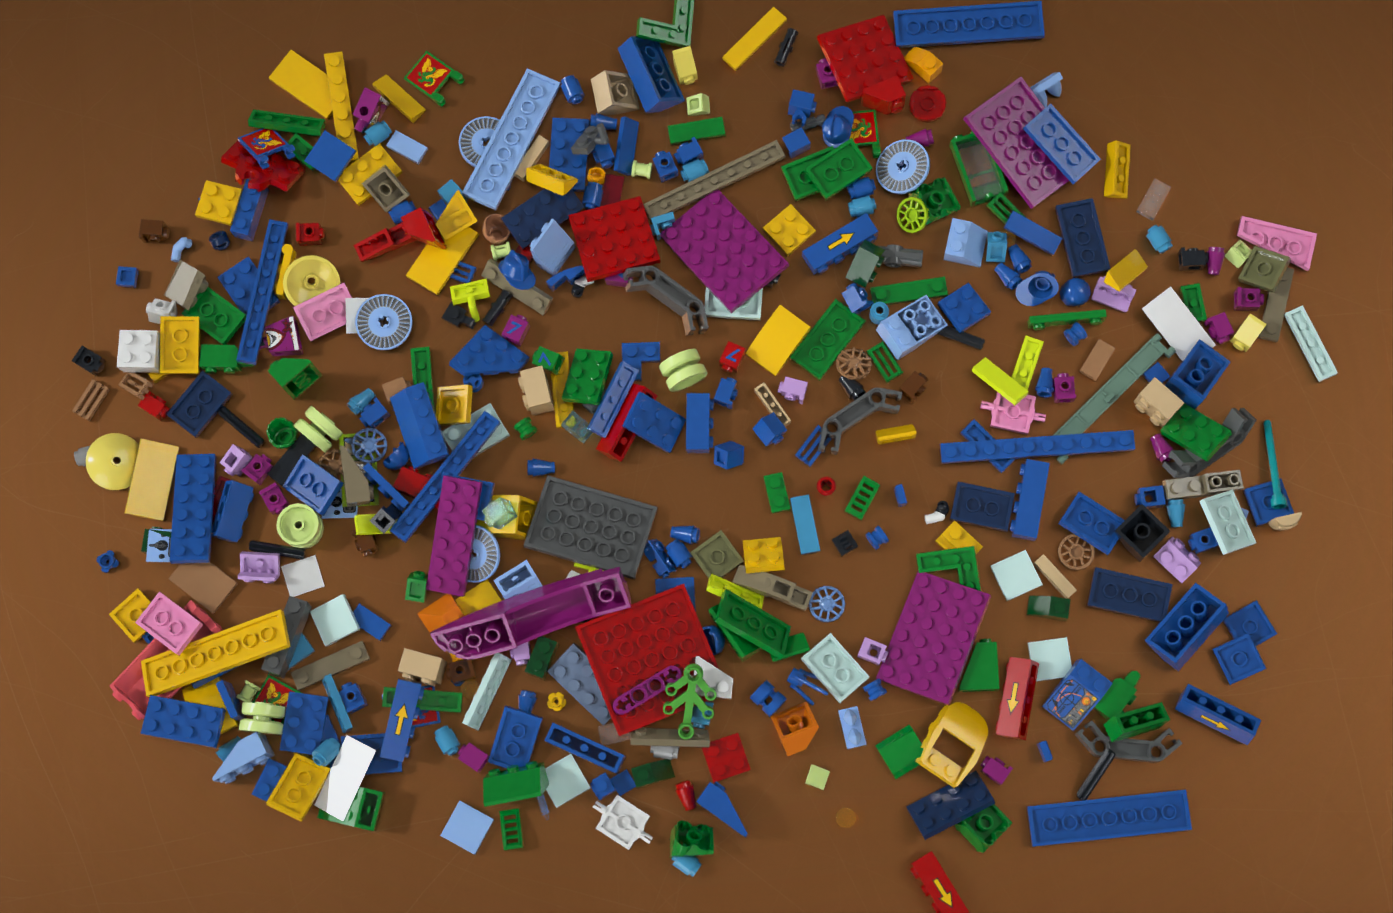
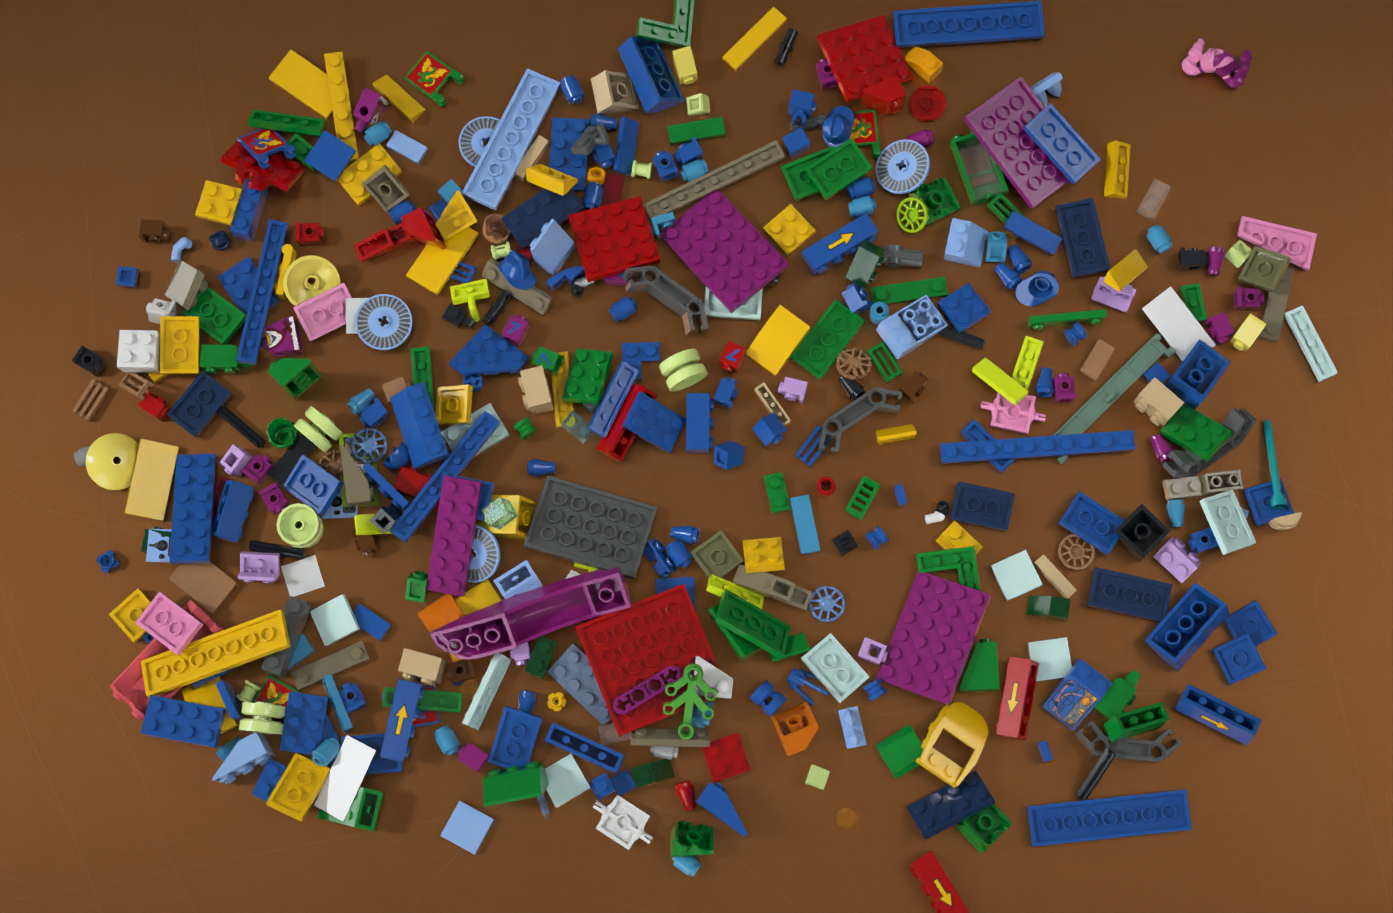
(520, 844): green slope -> none
(623, 308): none -> blue brick
(715, 638): blue hair -> none
(995, 769): magenta brick -> none
(1030, 499): blue brick -> none
(1075, 292): blue hair -> none
(1156, 494): blue brick -> none
(1217, 62): none -> hair

